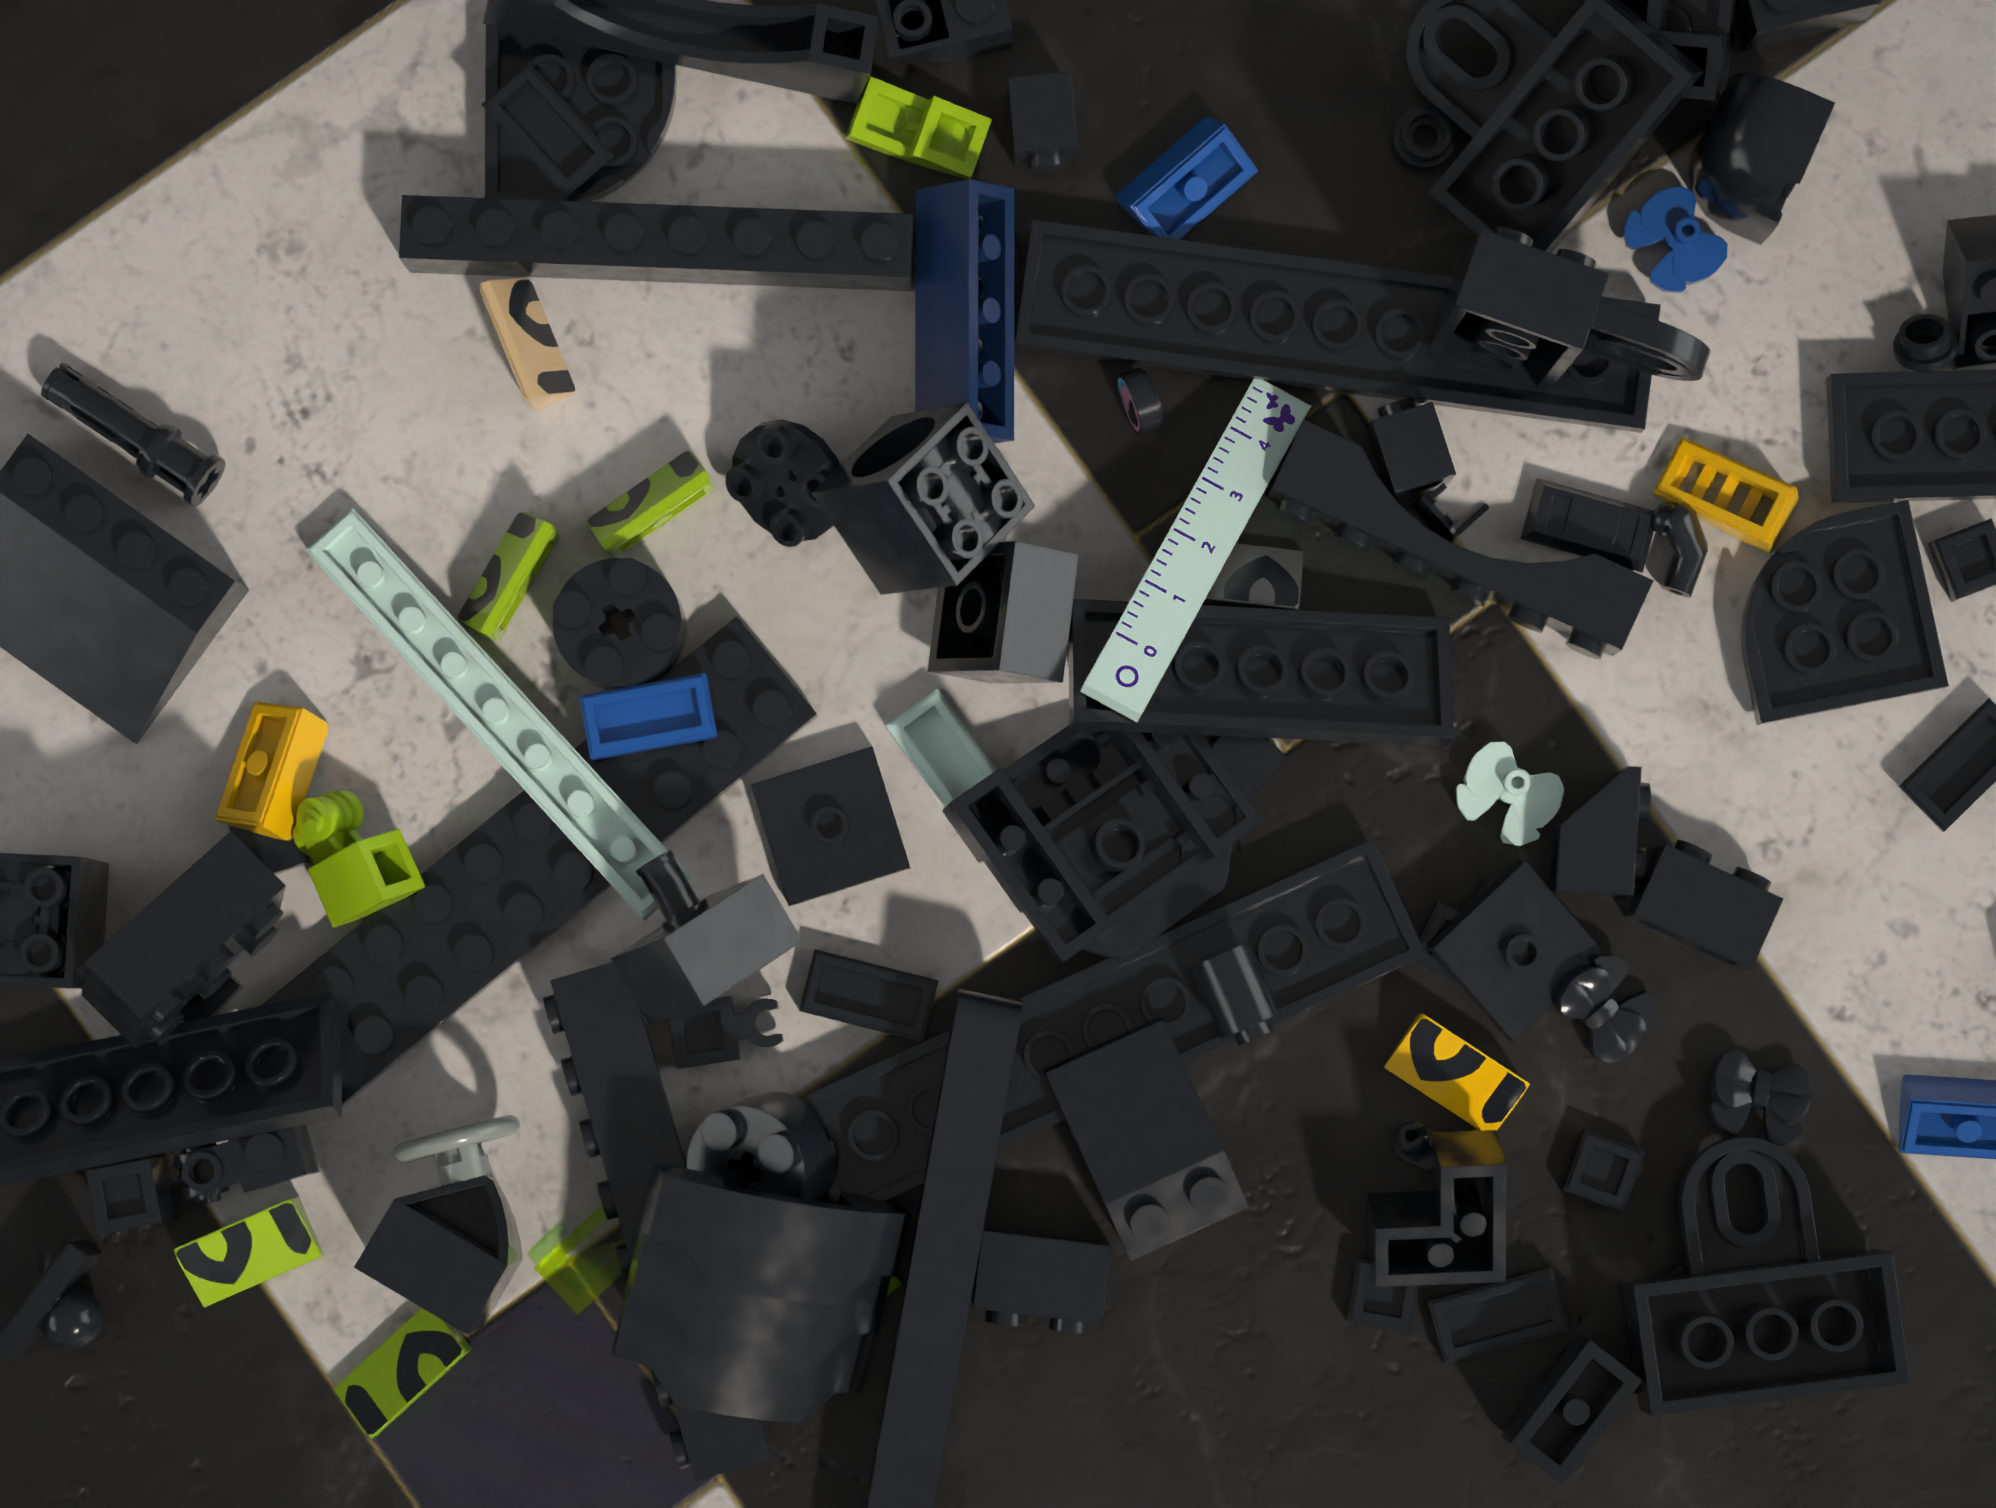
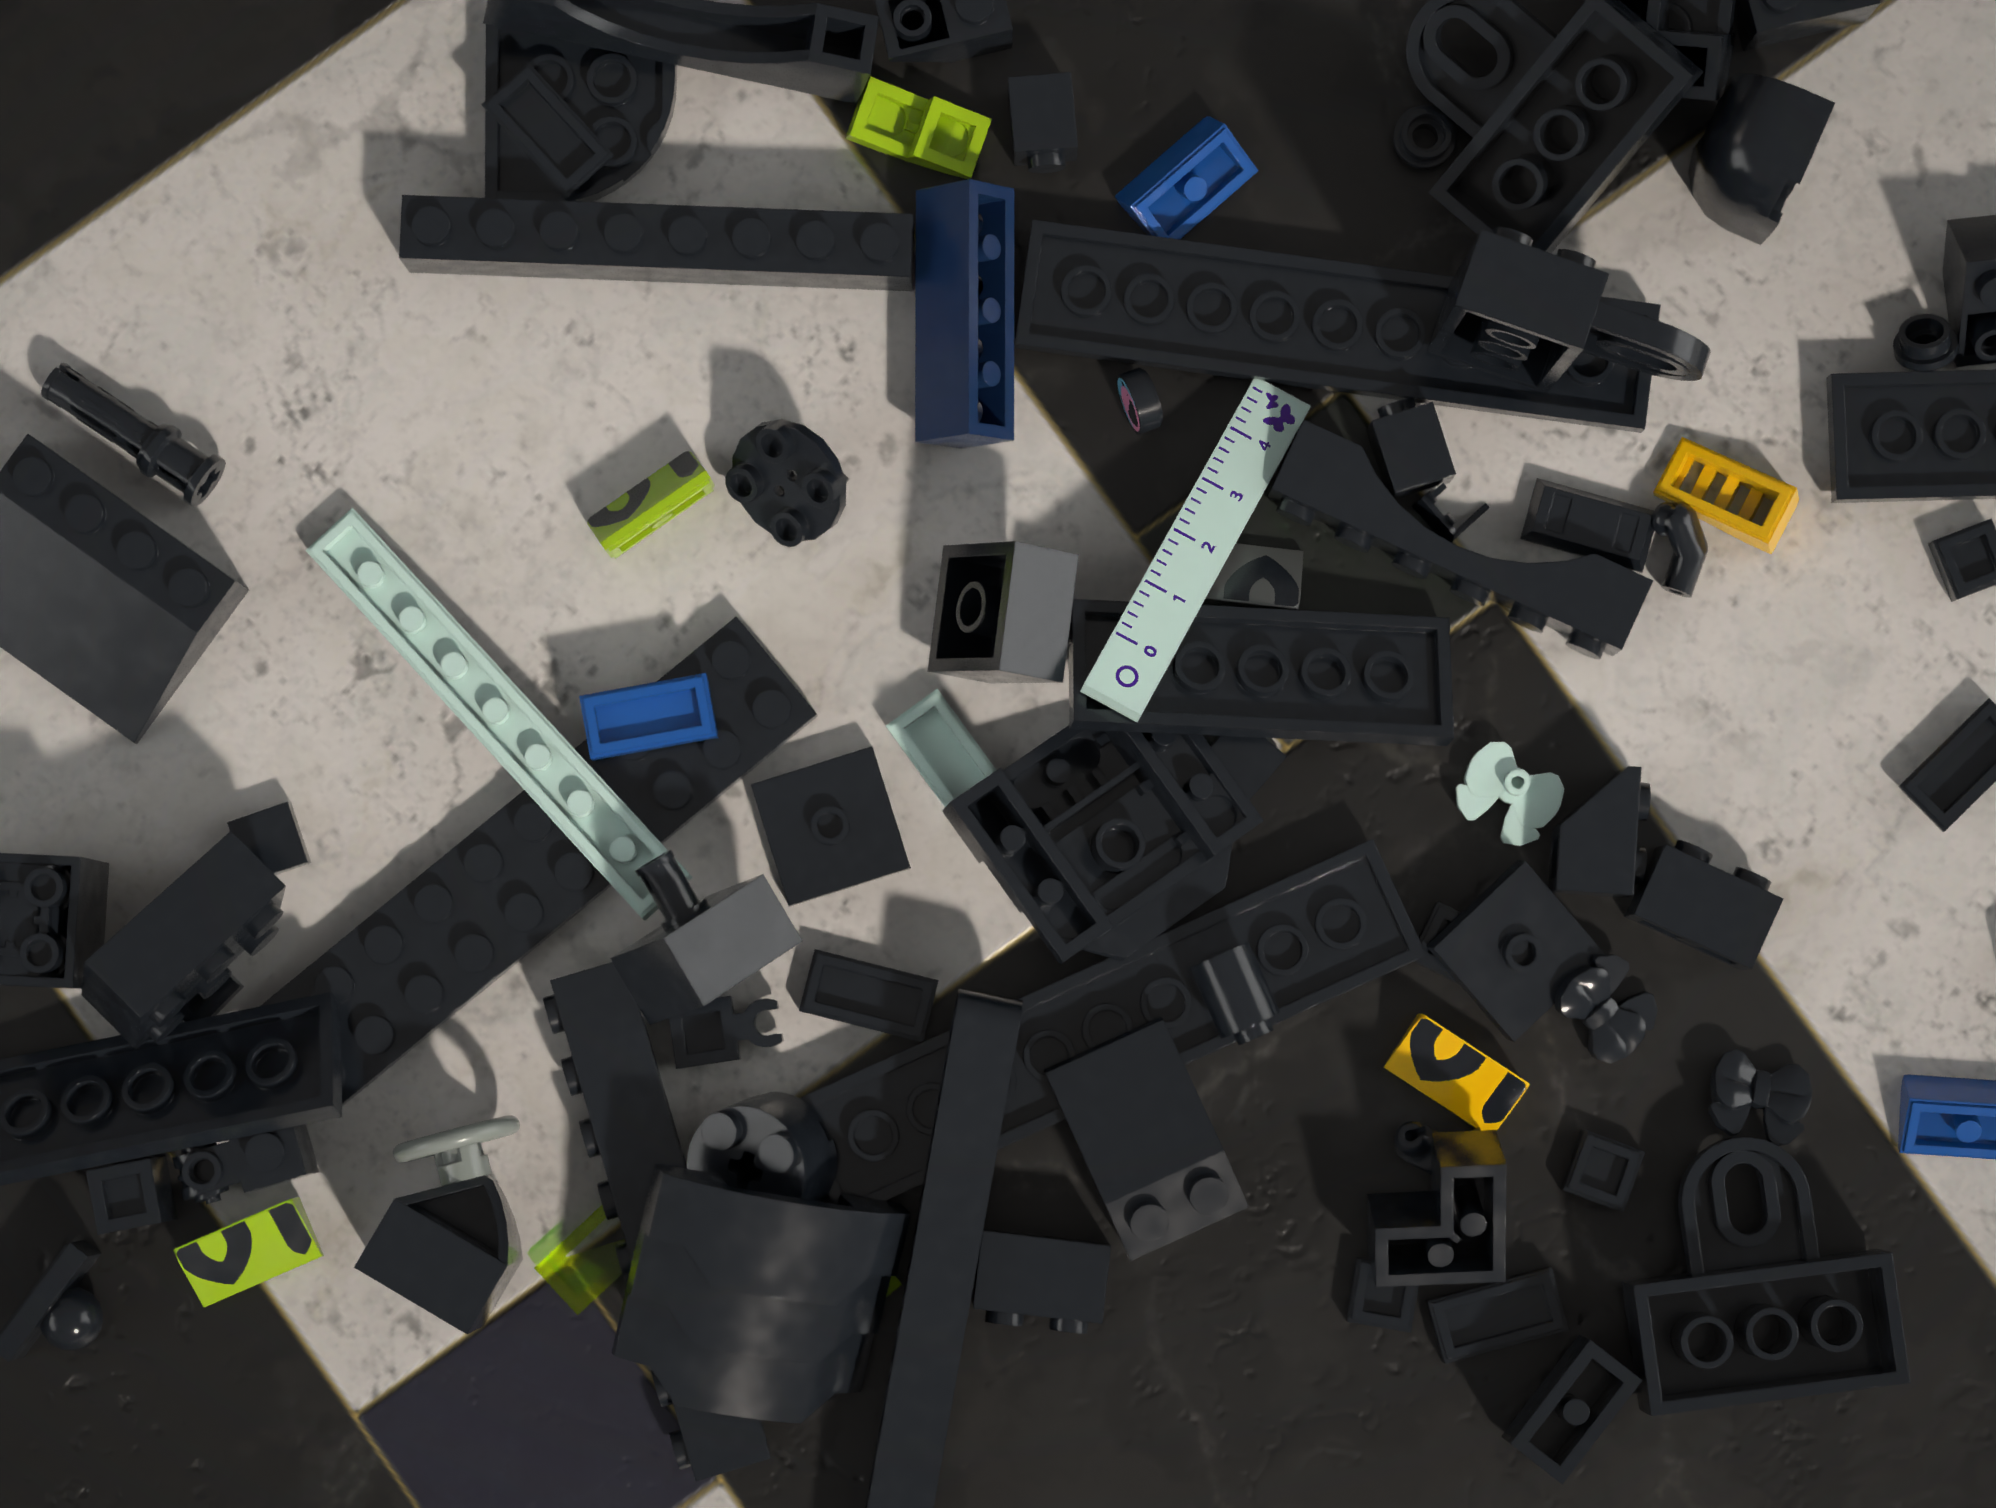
(272, 770): yellow slope -> none
(348, 871): lime brick -> none
(401, 1371): slope -> none
(509, 576): lime slope -> none
(527, 341): tan slope -> none
(583, 617): black brick -> none
(924, 499): black brick -> none
(1692, 253): blue piece -> none
(1841, 618): black plate -> none

